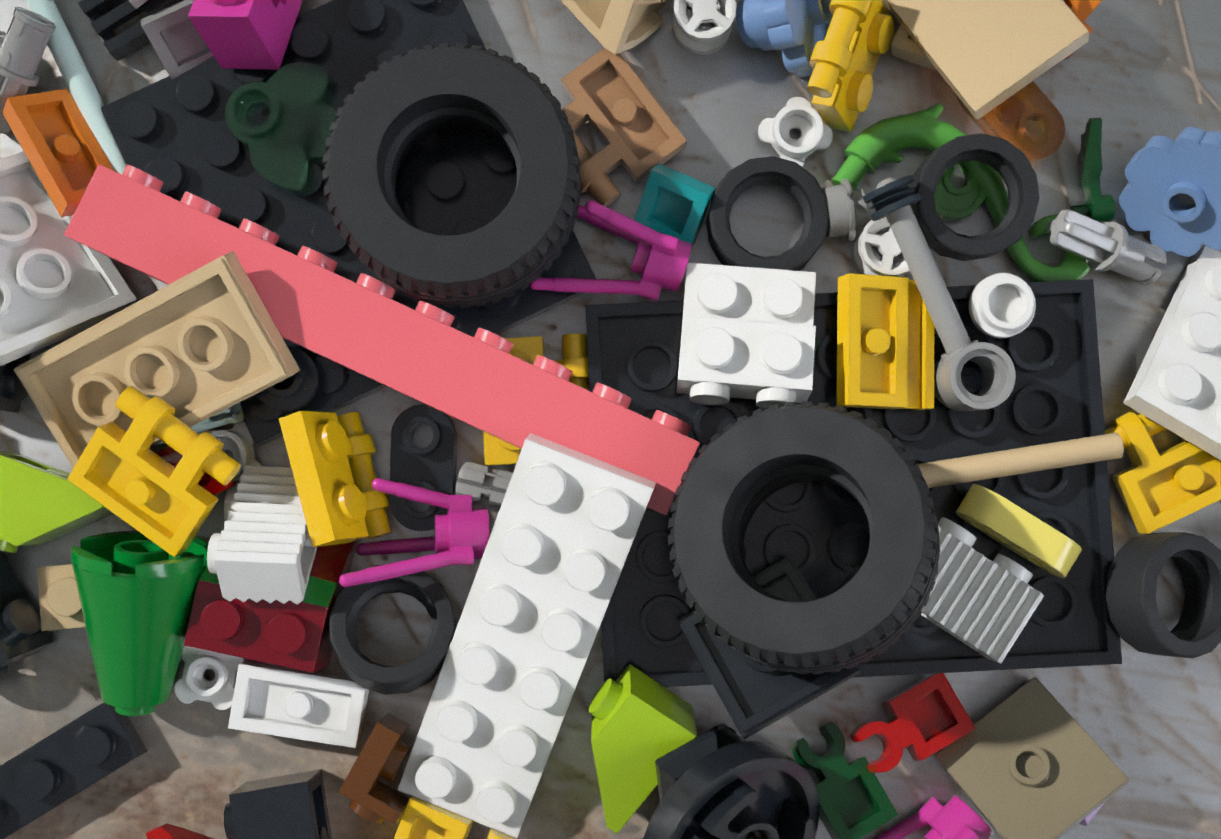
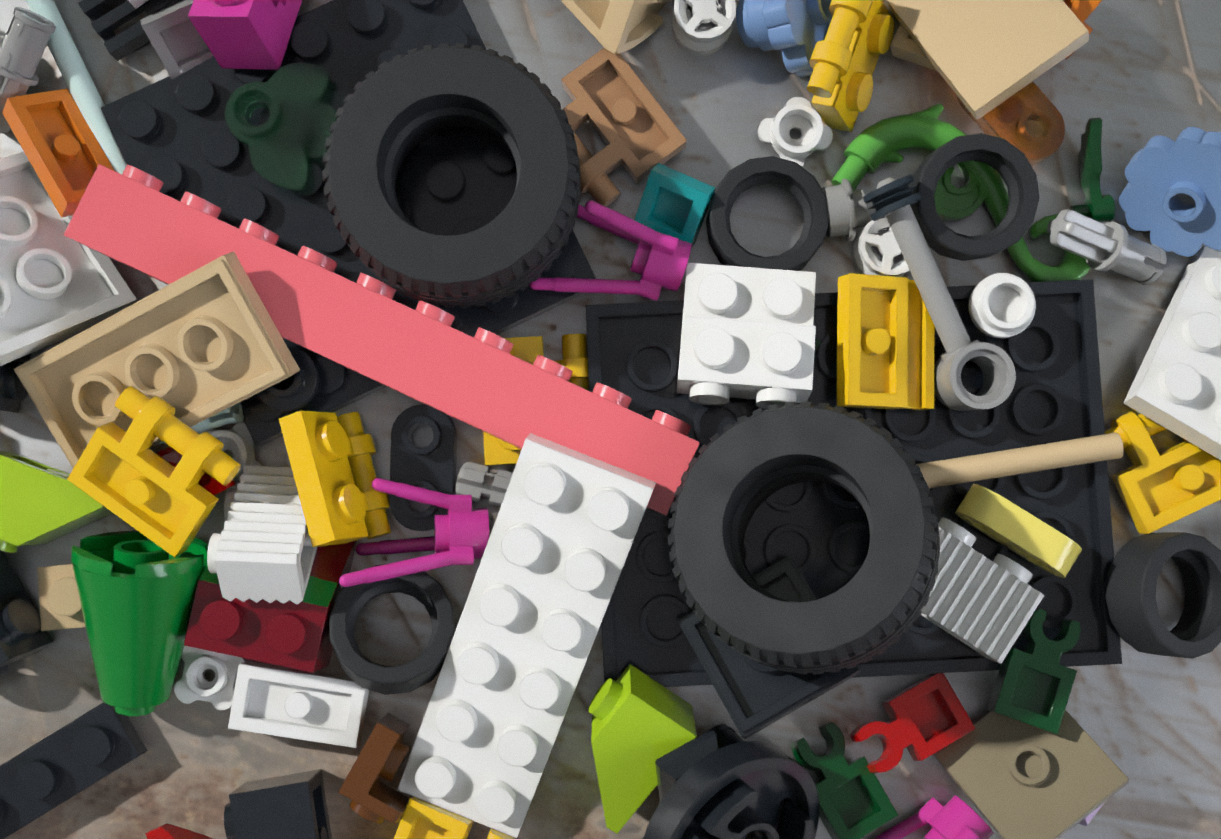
(1032, 682): none -> dark green plate

